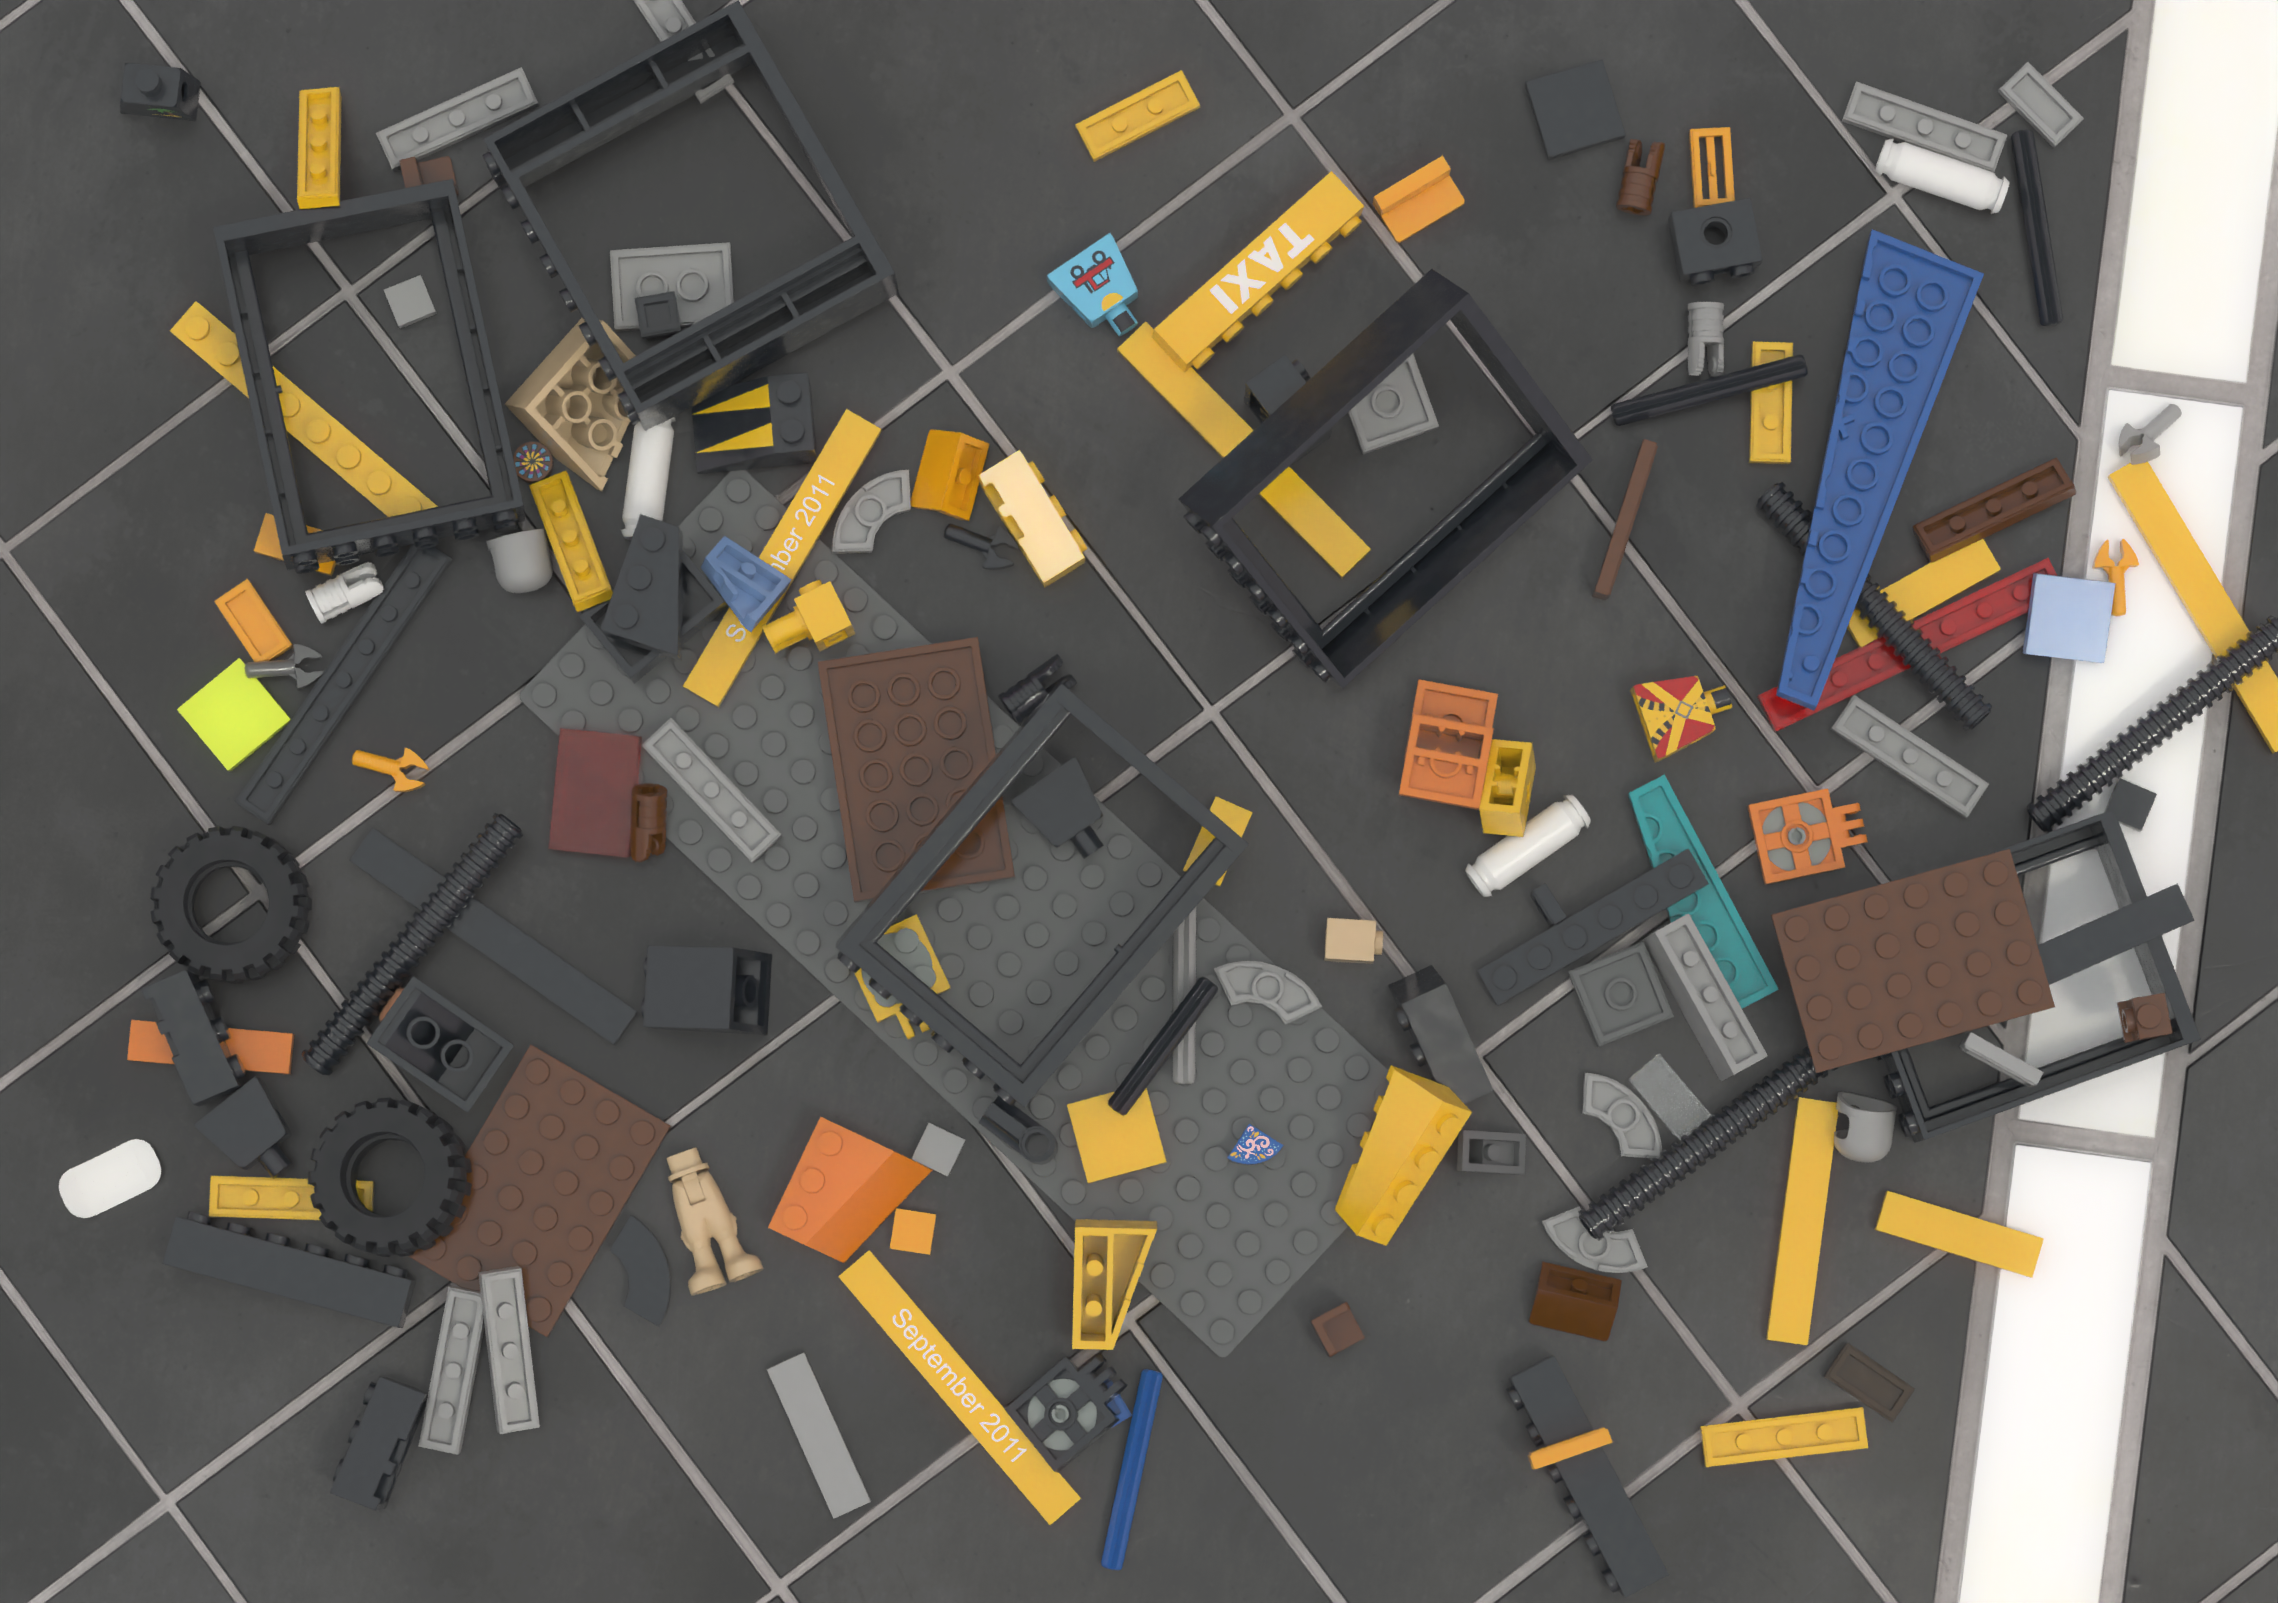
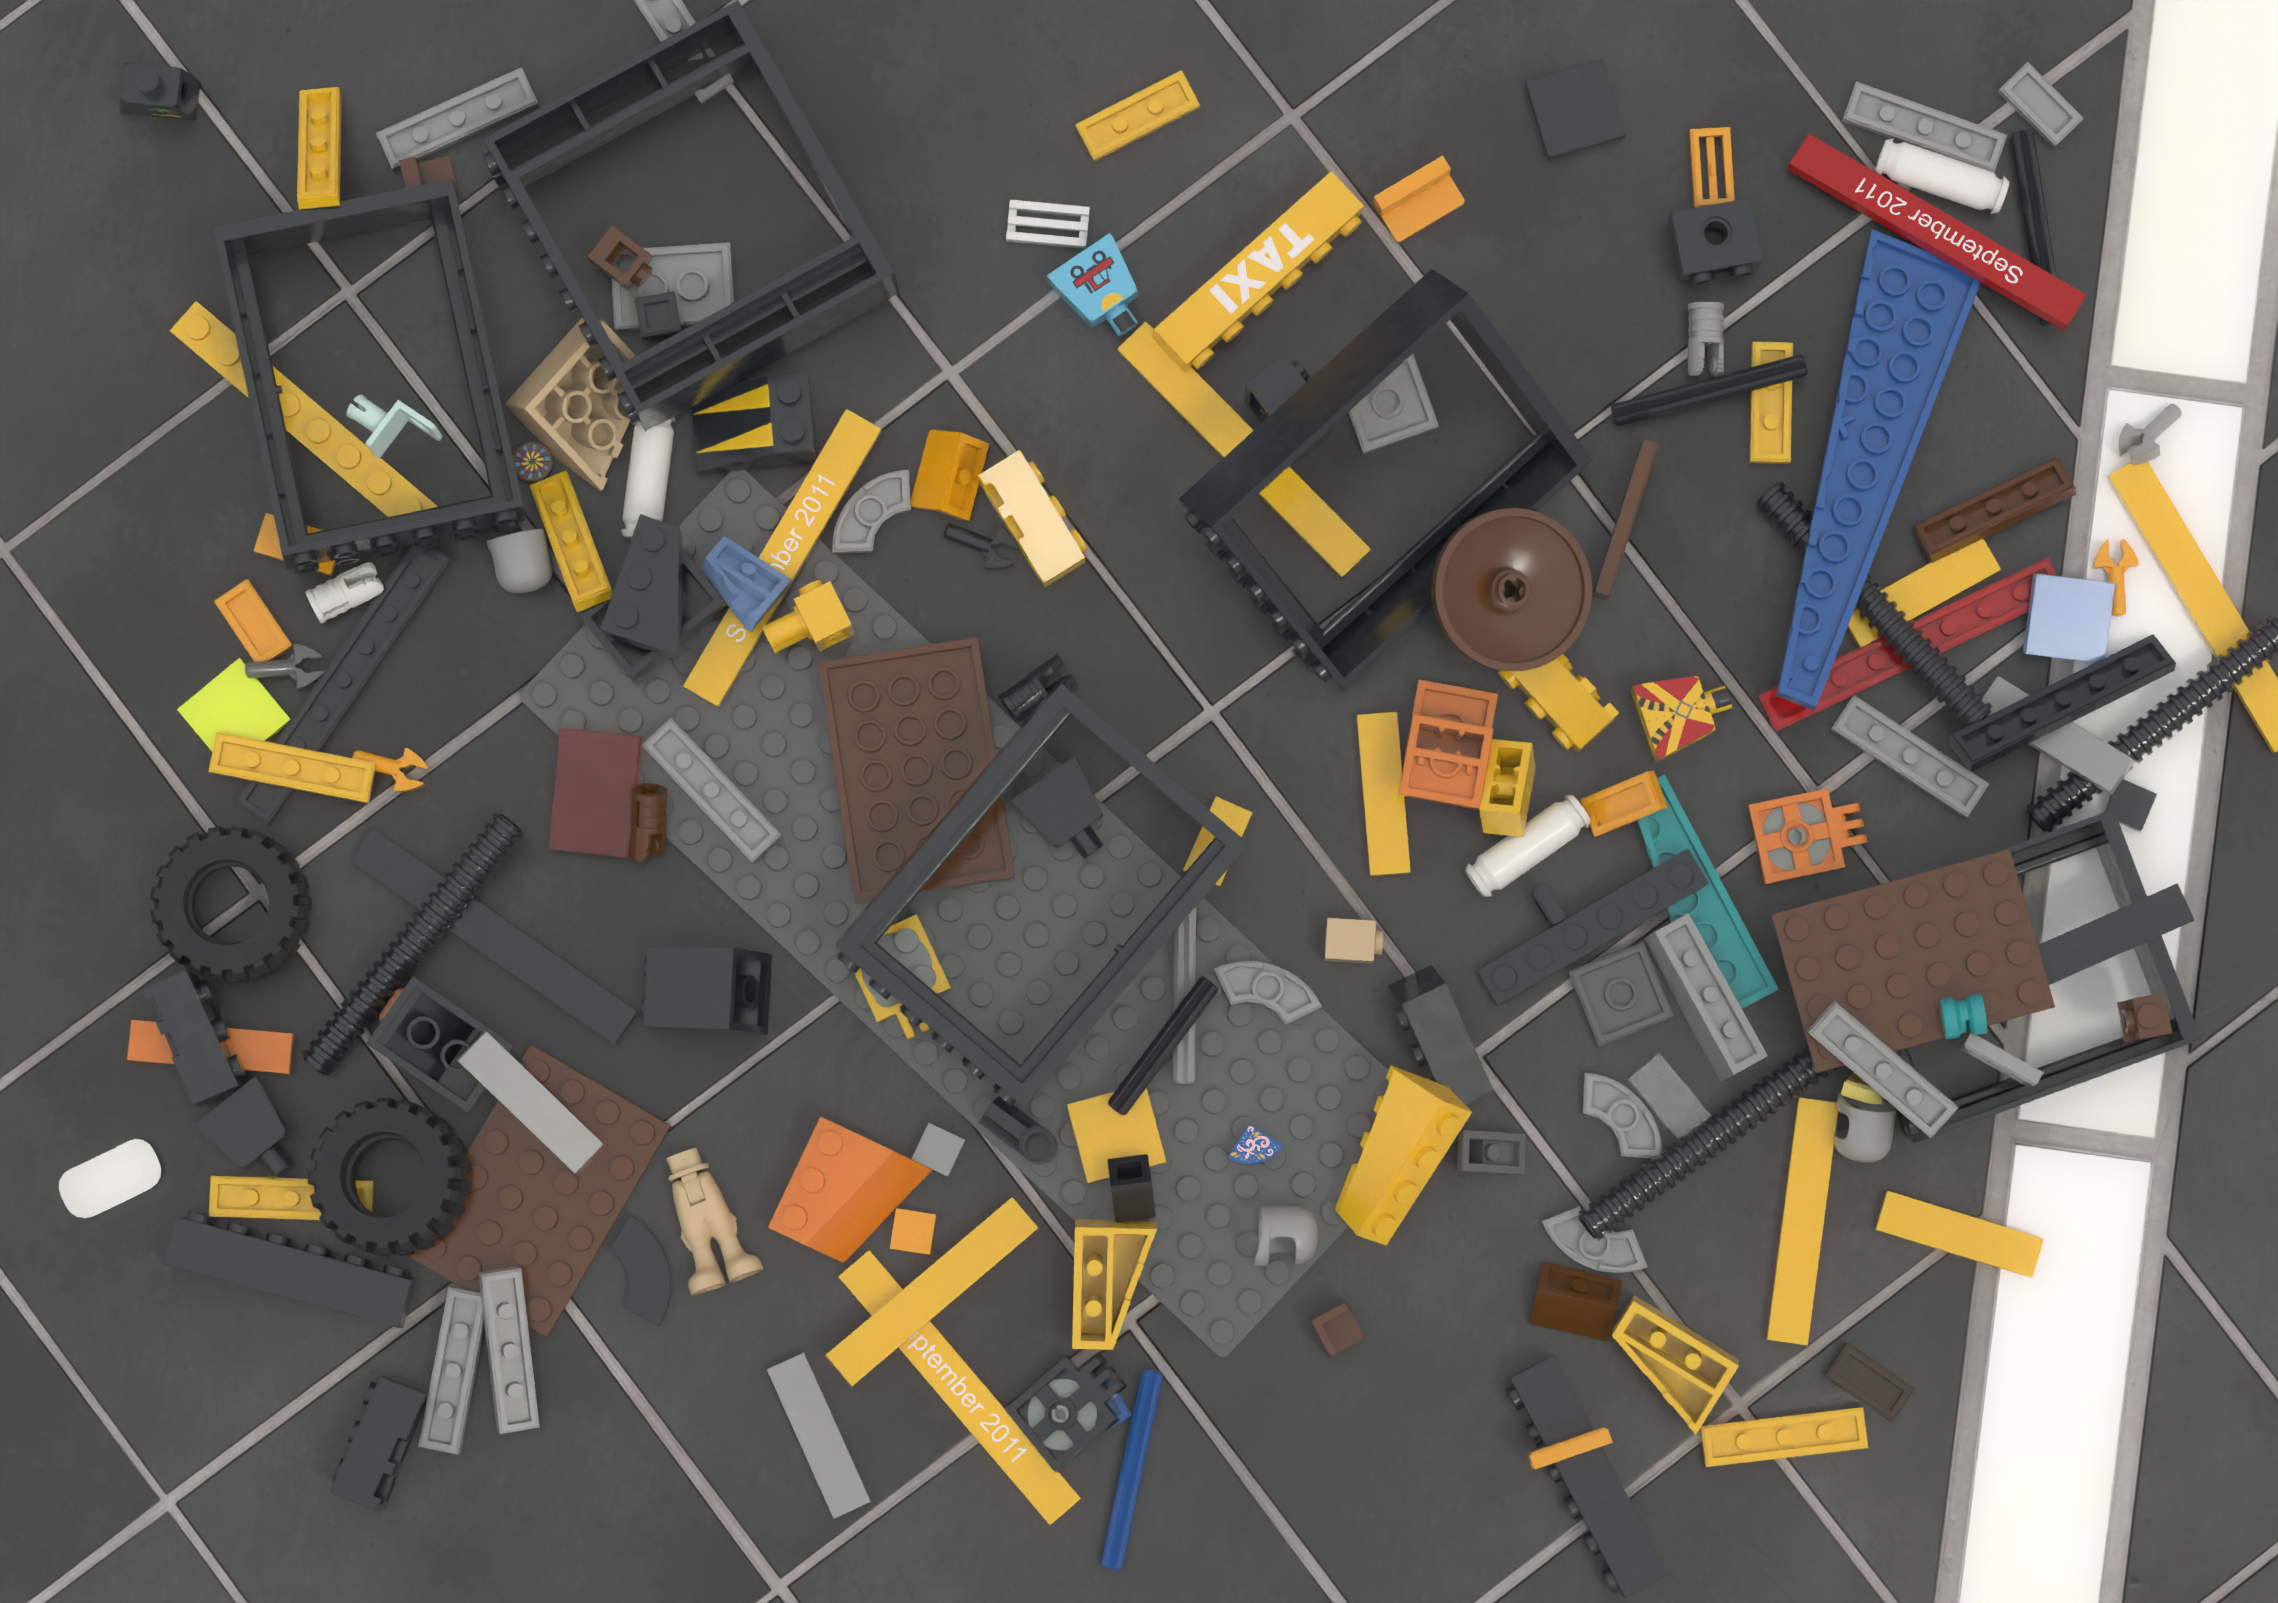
(292, 767): none -> yellow tile
(387, 424): none -> light aqua bracket
(410, 301): light grey tile -> none
(530, 1102): none -> light grey tile
(612, 248): none -> reddish brown brick
(931, 1292): none -> yellow tile
(1047, 208): none -> white tile
(1131, 1188): none -> black brick
(1286, 1231): none -> light grey helmet
(1381, 784): none -> yellow tile
(1546, 581): none -> reddish brown dish
(1564, 701): none -> yellow wedge
(1624, 803): none -> light orange tile
(1640, 183): reddish brown hinge -> none
(1676, 1359): none -> yellow wedge
(1859, 1090): none -> light yellow tile
(1882, 1069): none -> light grey tile
(1936, 232): none -> red tile
(1963, 1016): none -> teal wheel
(2062, 703): none -> black tile
(2070, 744): none -> light grey tile

